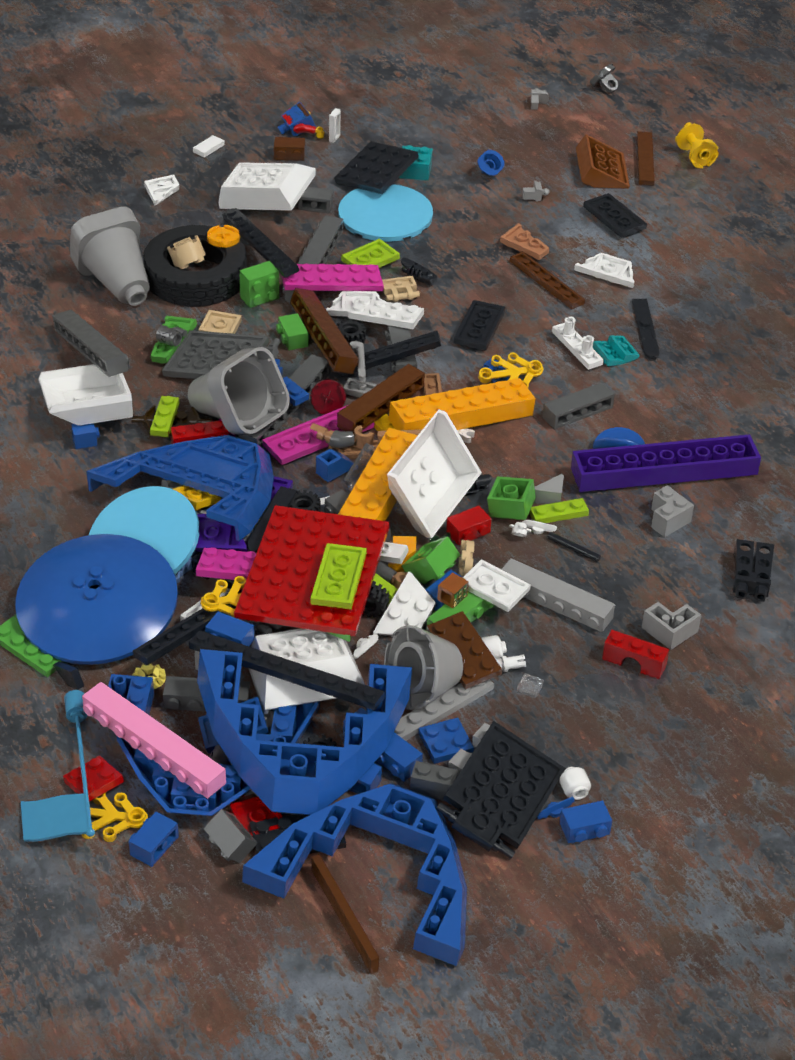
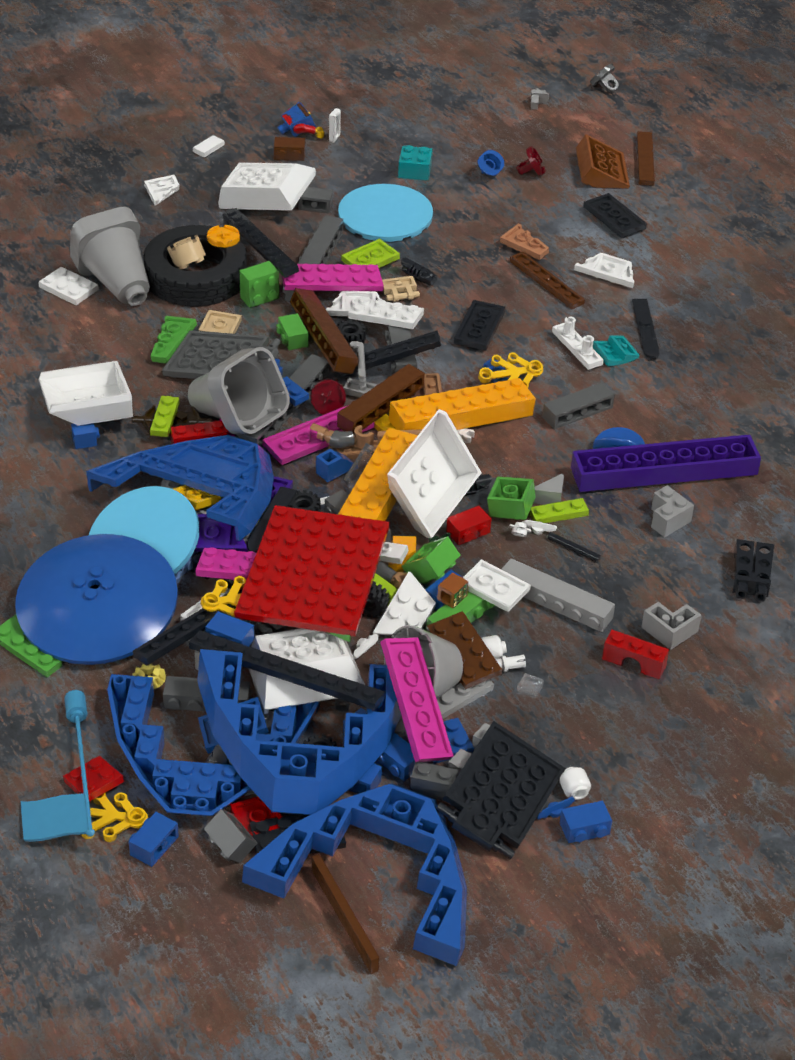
(68, 285): none -> white plate
(69, 675): black tile -> none
(90, 343): dark grey brick -> none
(154, 740): bright pink brick -> none
(170, 336): flat silver piece -> none
(338, 576): lime plate -> none
(376, 167): black plate -> none
(416, 699): none -> dark pink plate
(465, 562): tan plate -> none
(533, 162): none -> dark red tile
(535, 192): light grey piece -> none
(701, 152): yellow piece -> none

